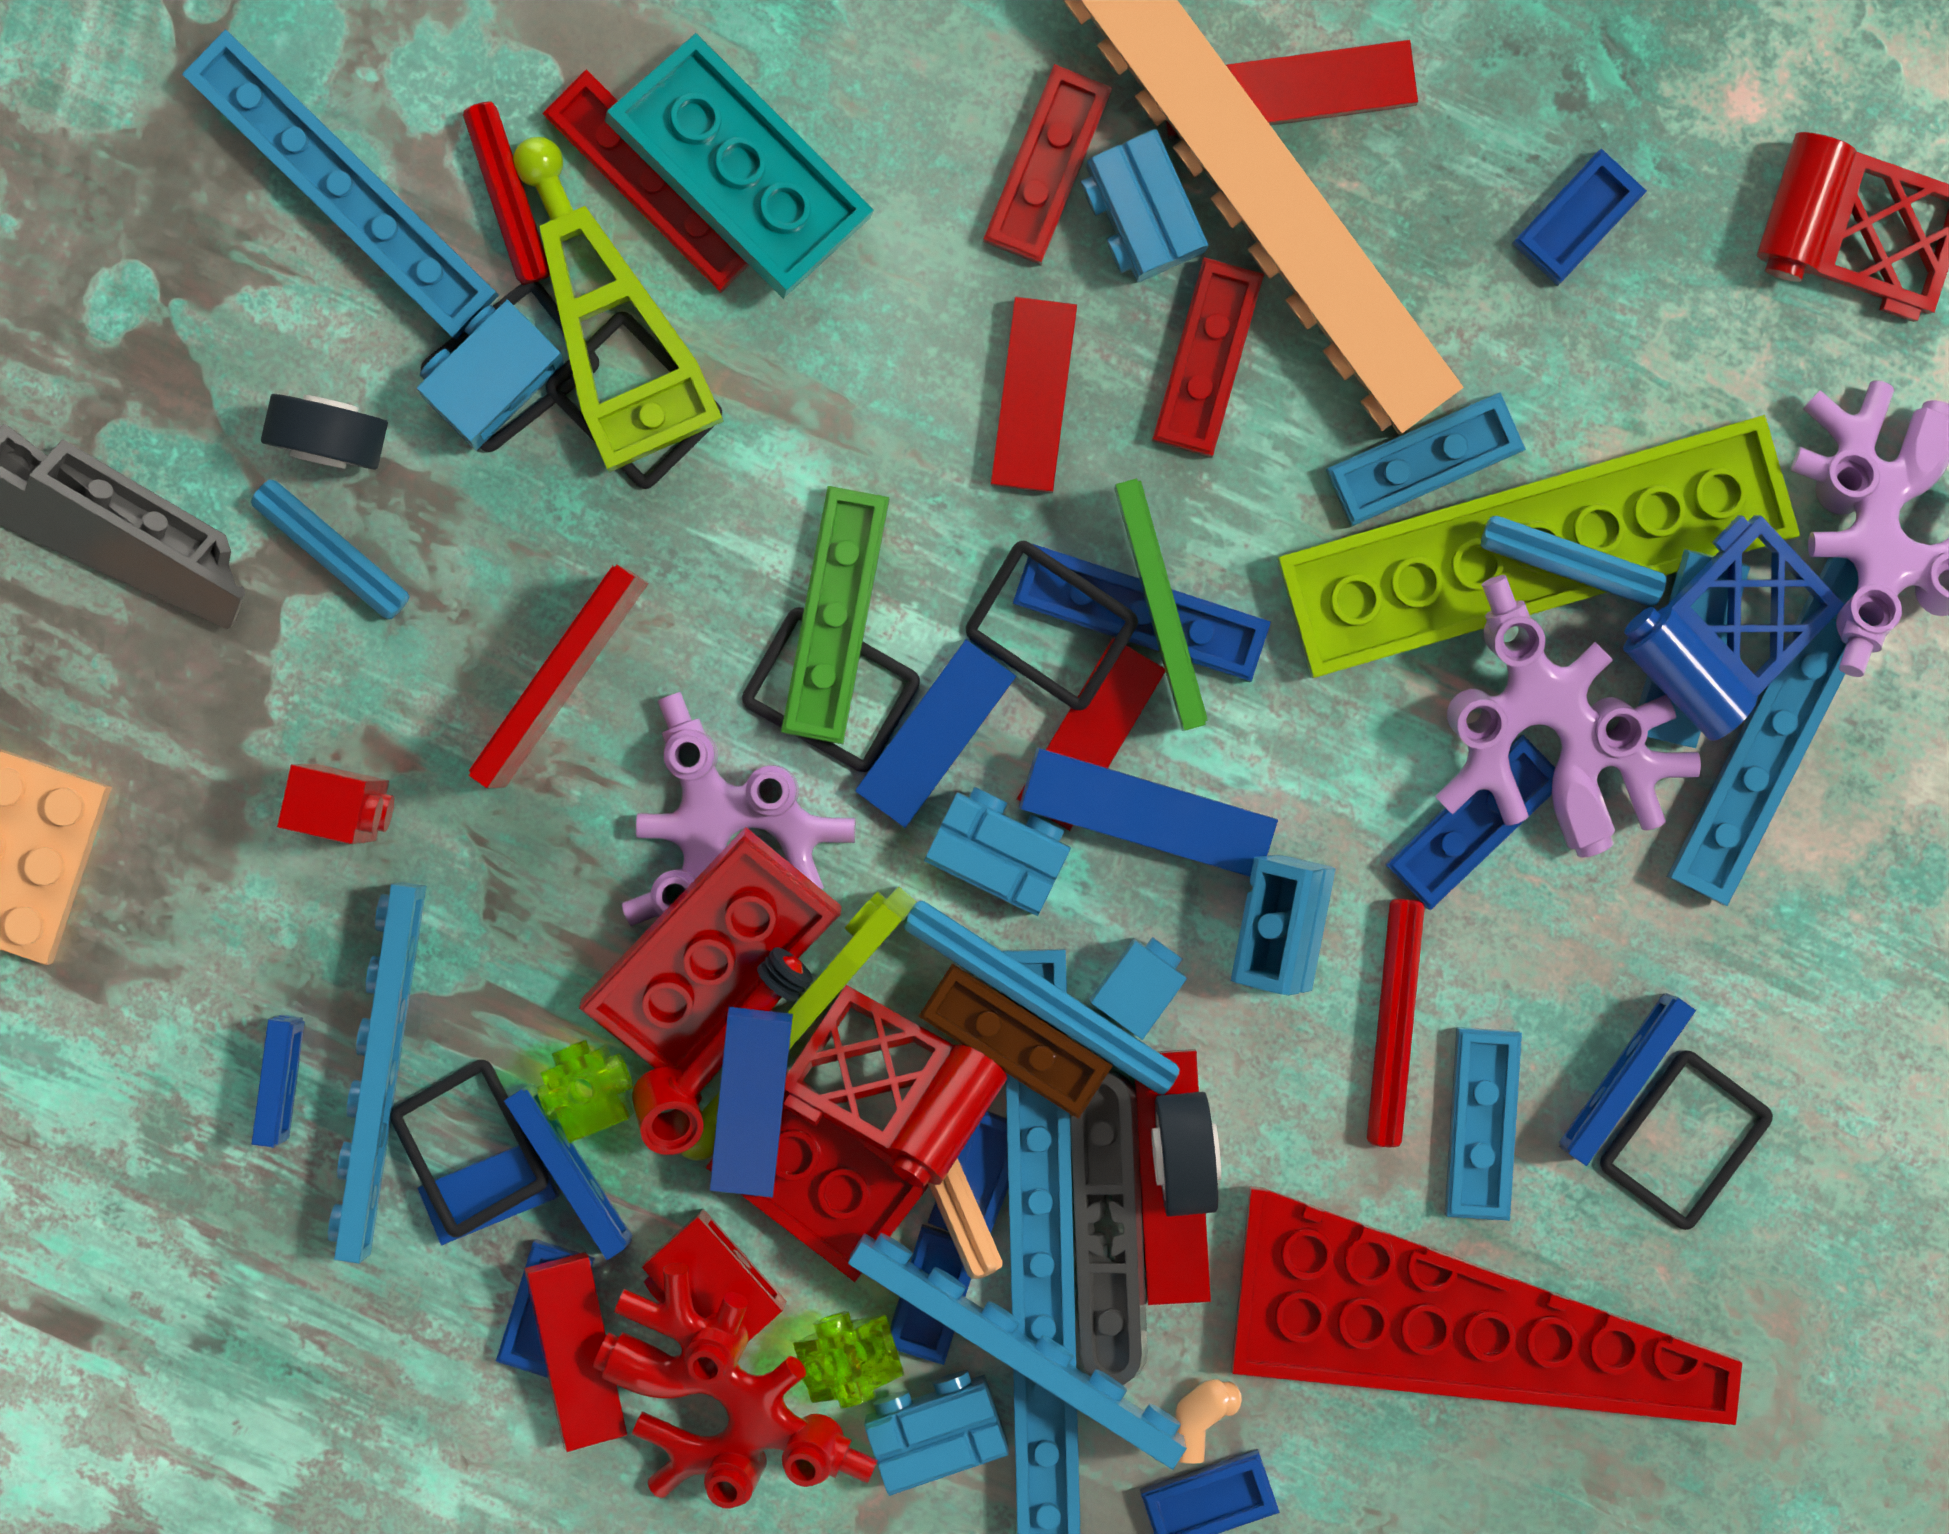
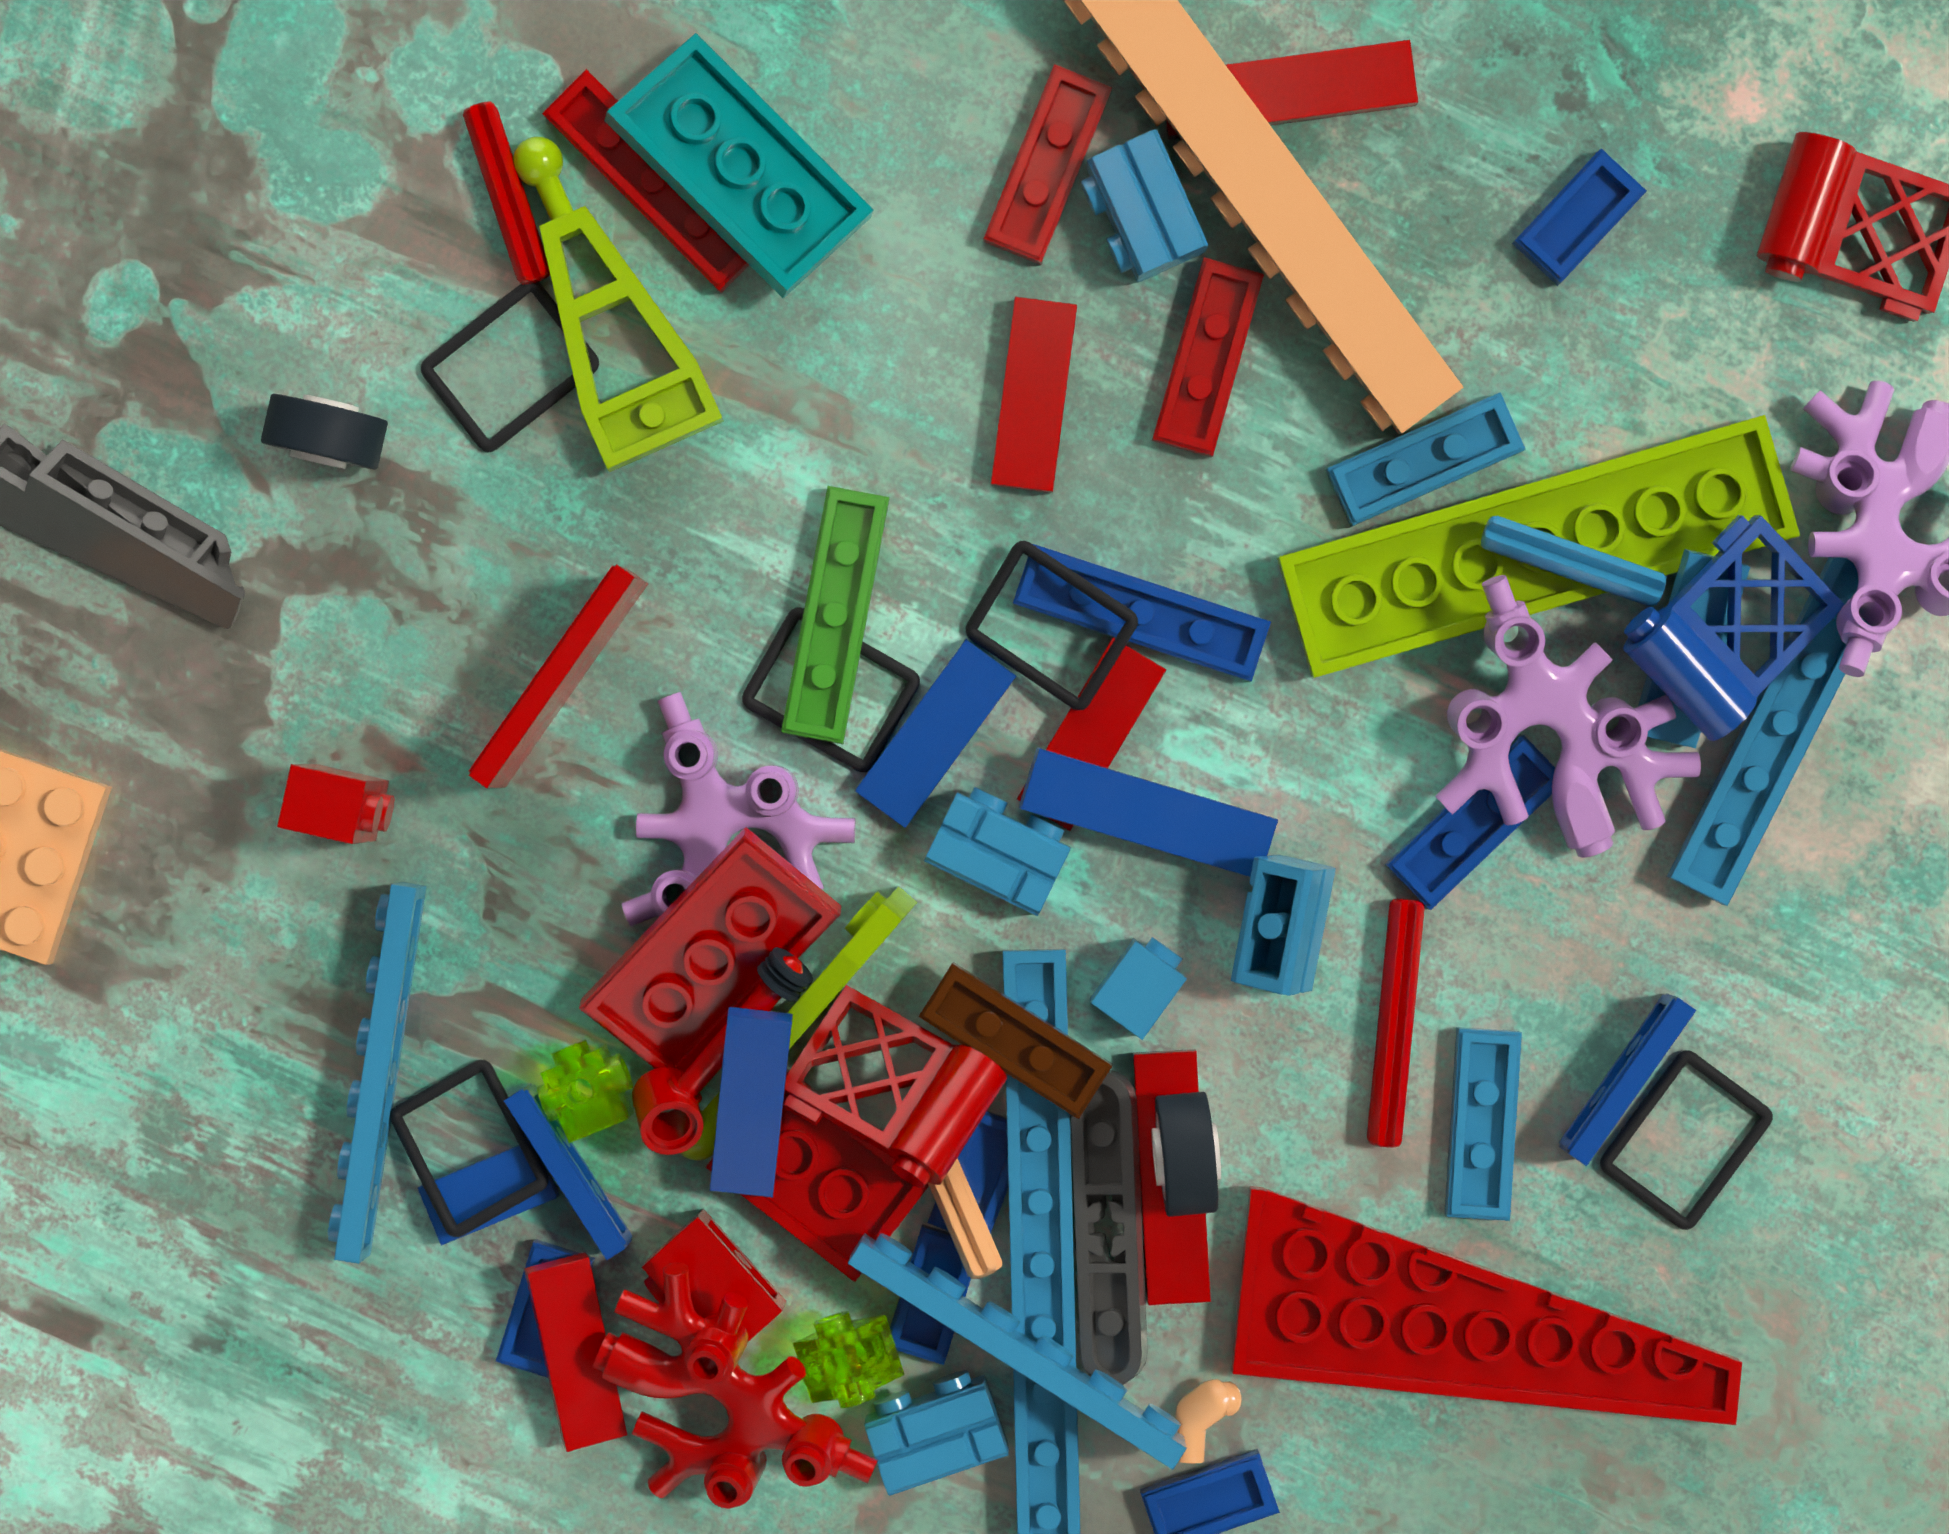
(278, 1080): blue tile -> none
(330, 549): dark azure axle -> none
(340, 184): dark azure plate -> none
(489, 373): dark azure brick -> none
(576, 415): black piece -> none
(1041, 997): dark azure axle -> none
(1161, 604): bright green tile -> none

